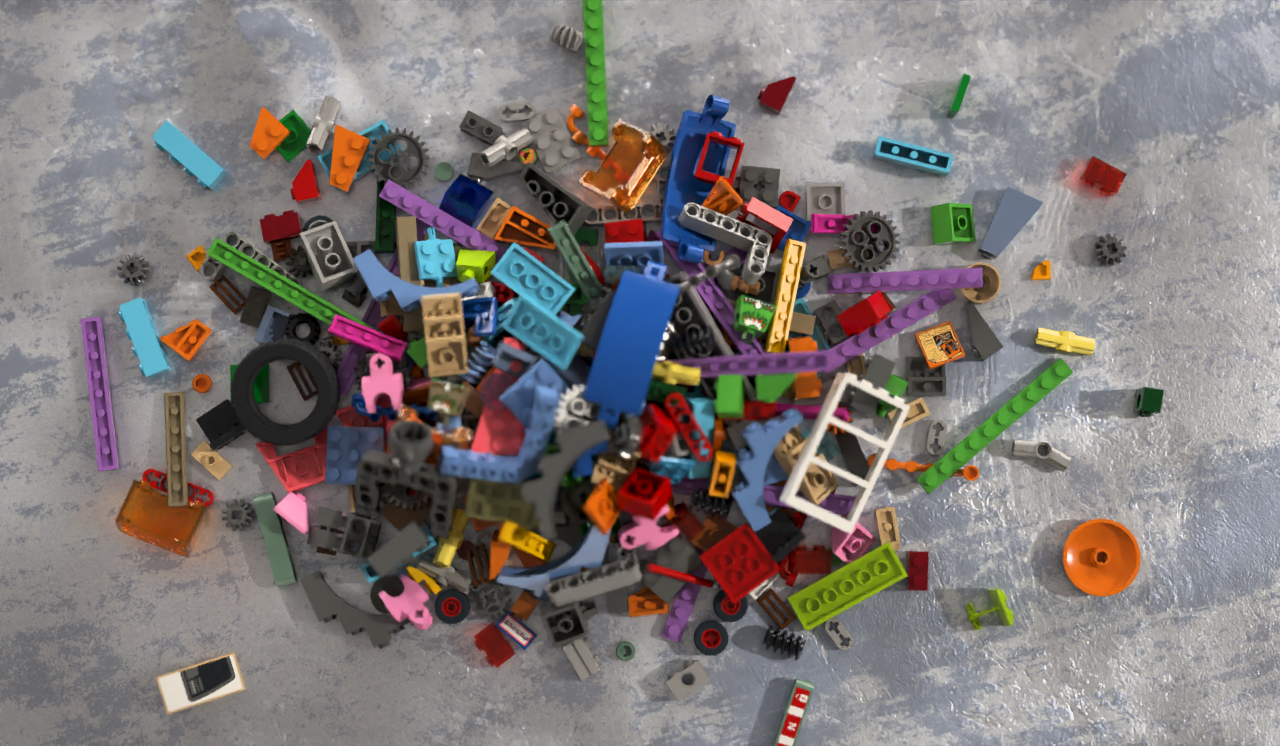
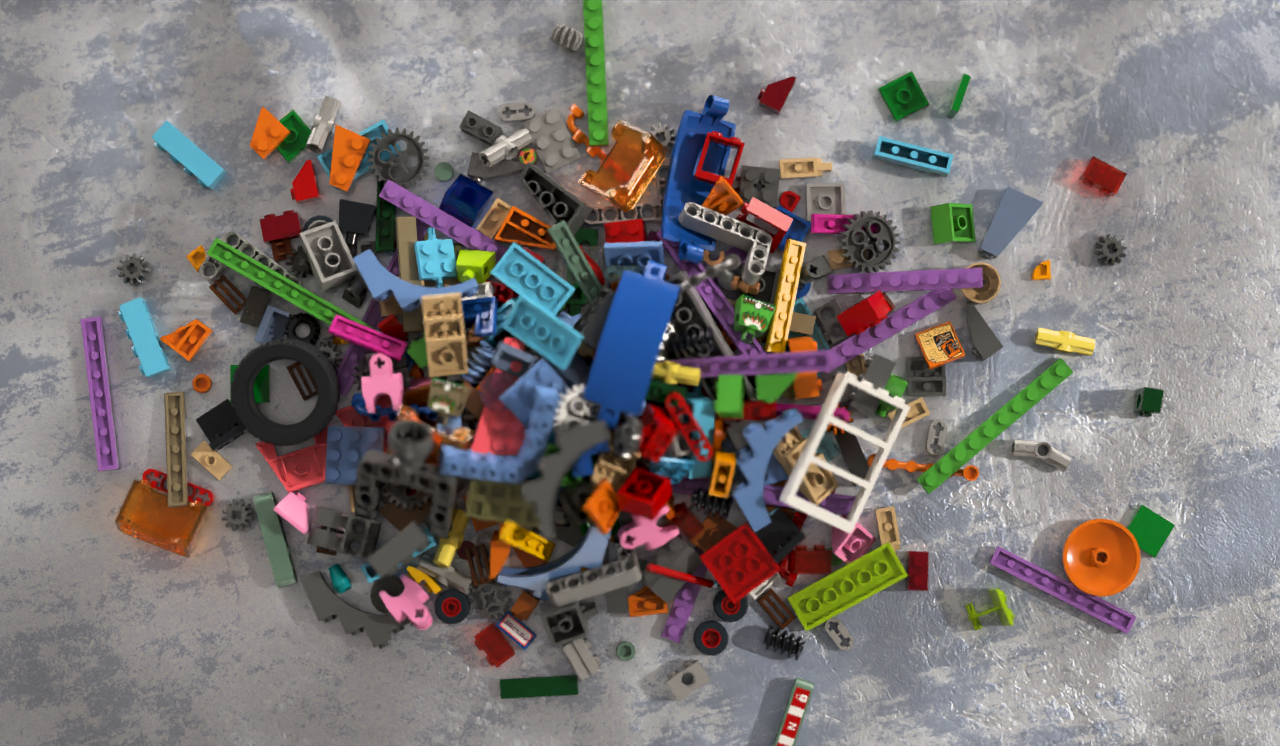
(200, 683): slope -> none
(340, 580): none -> teal cone
(355, 220): none -> black torso
(538, 686): none -> dark green tile
(803, 168): none -> tan hinge
(903, 96): none -> green tile
(1062, 589): none -> medium lavender plate
(1149, 530): none -> green tile

